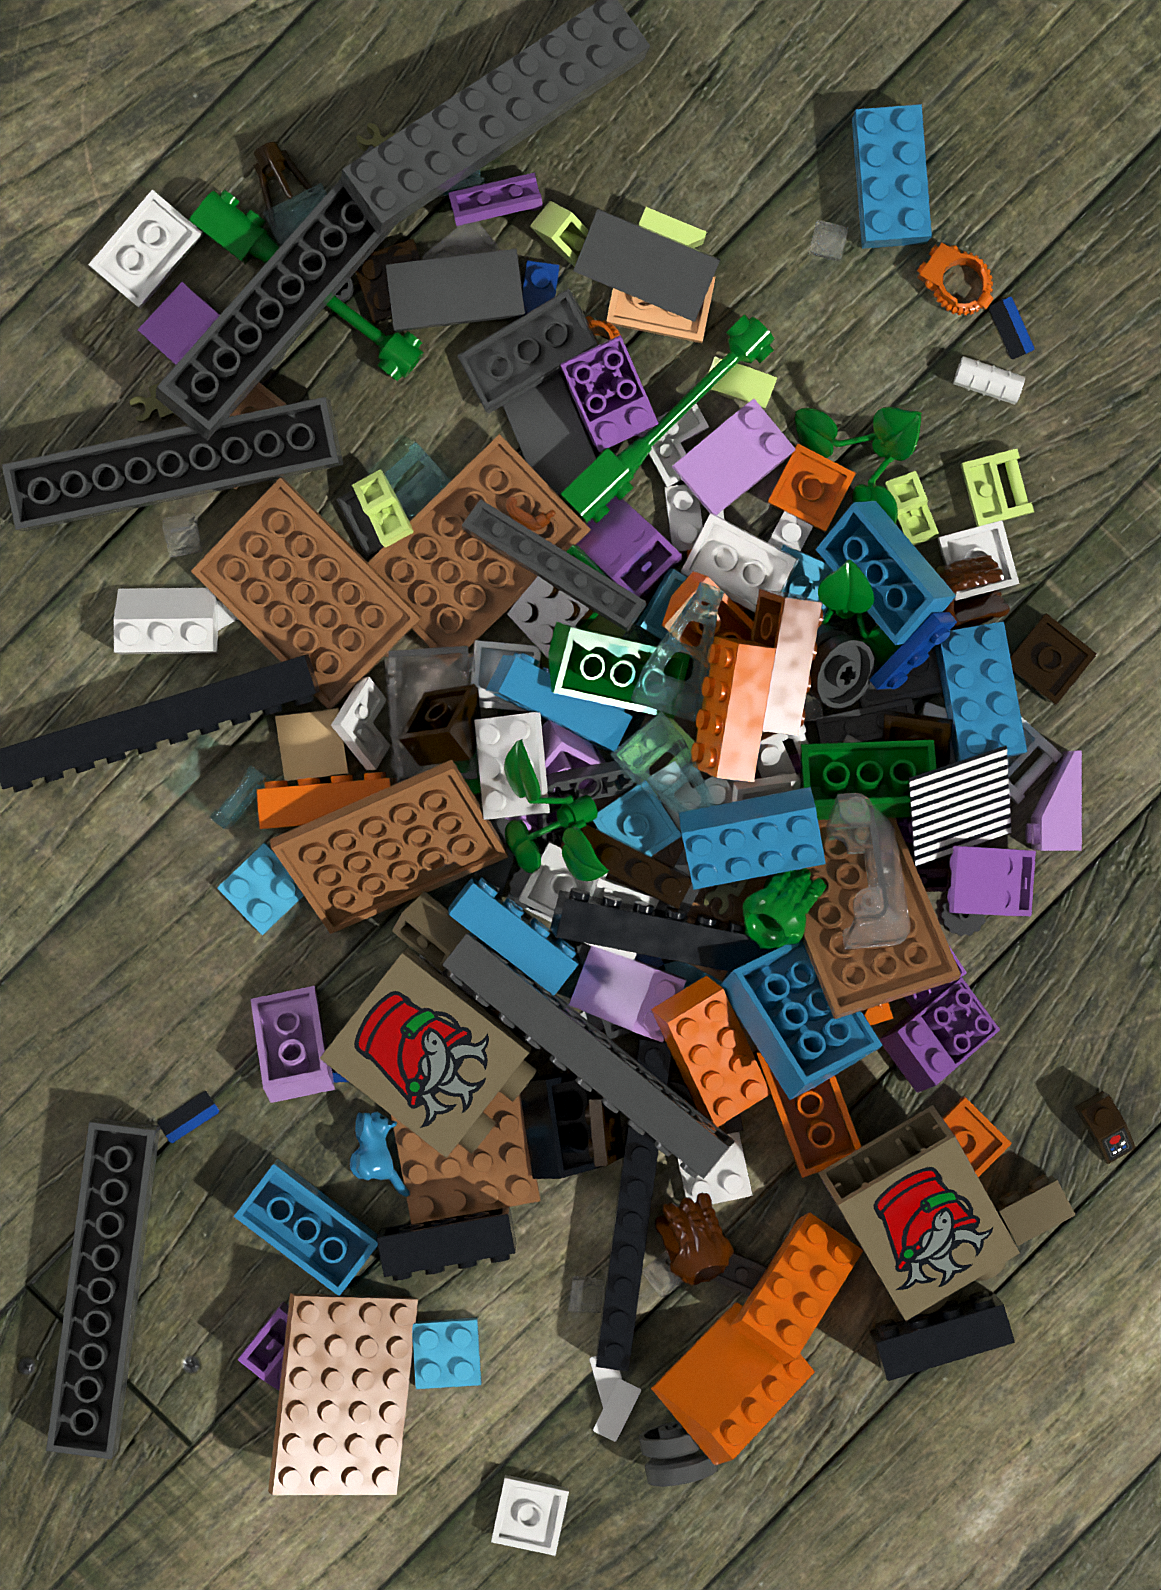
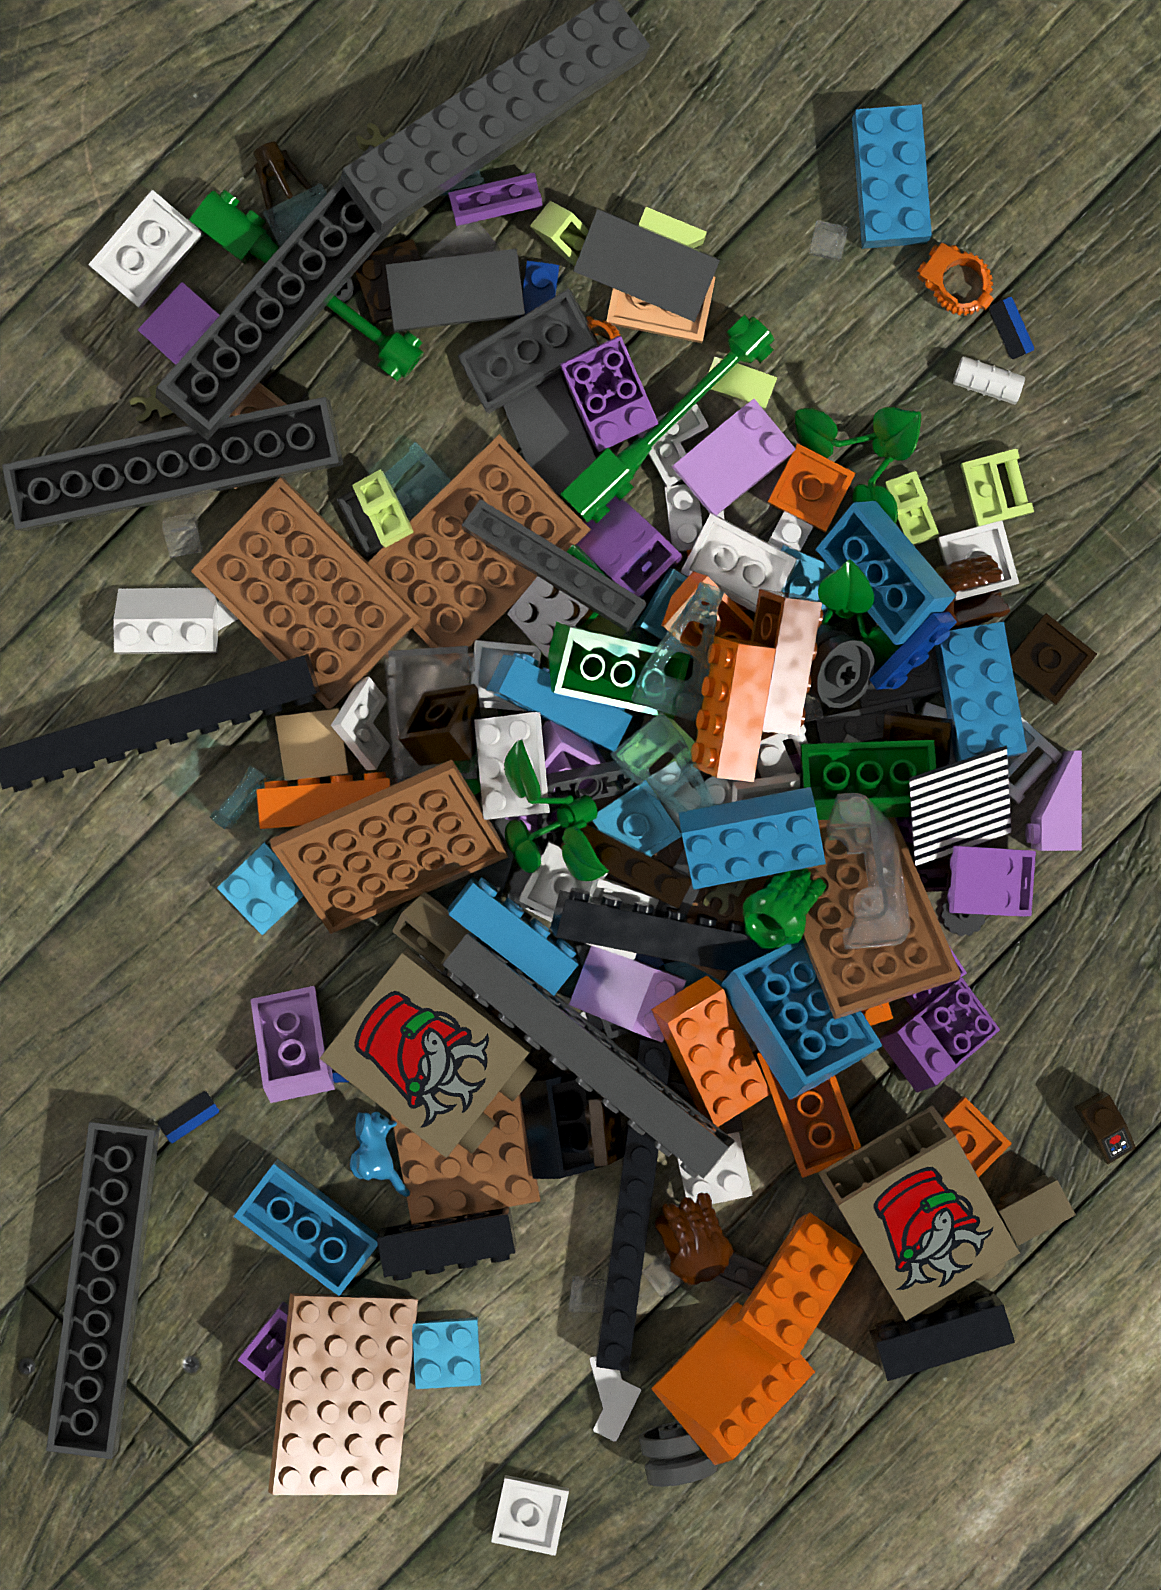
(527, 519): dark orange piece -> none

